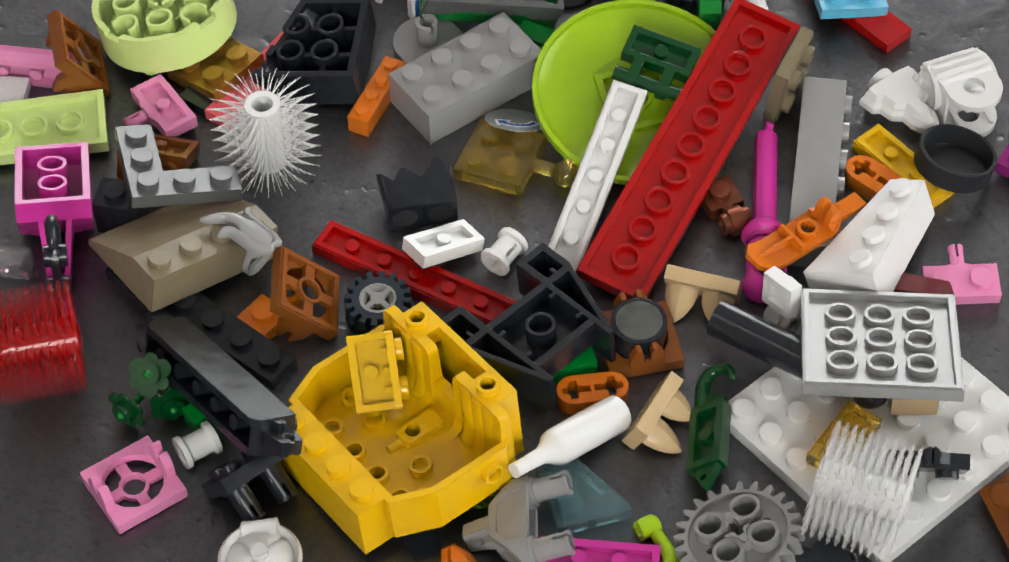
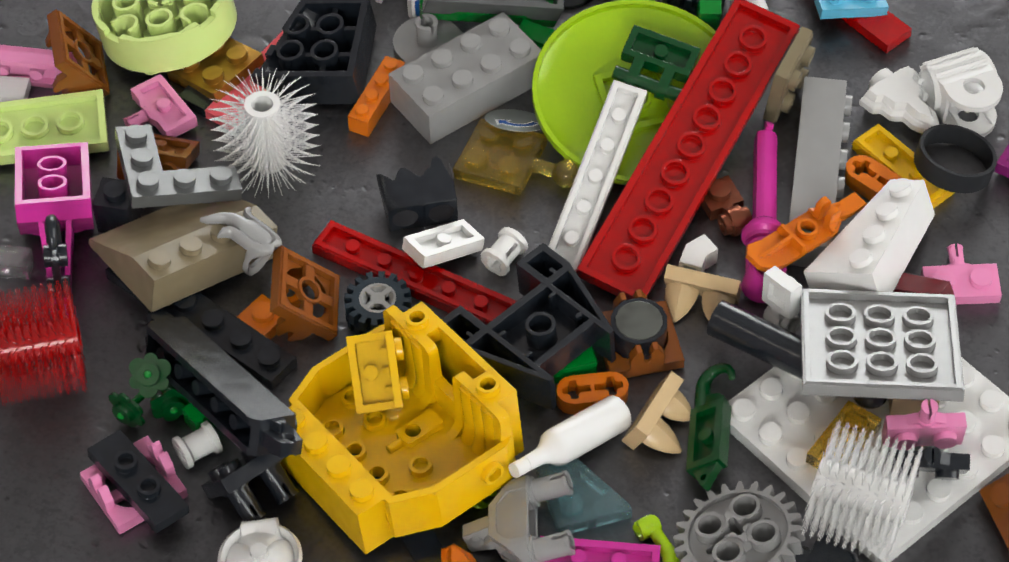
(138, 481): none -> black plate
(699, 254): none -> white piece
(925, 428): none -> bright pink plate

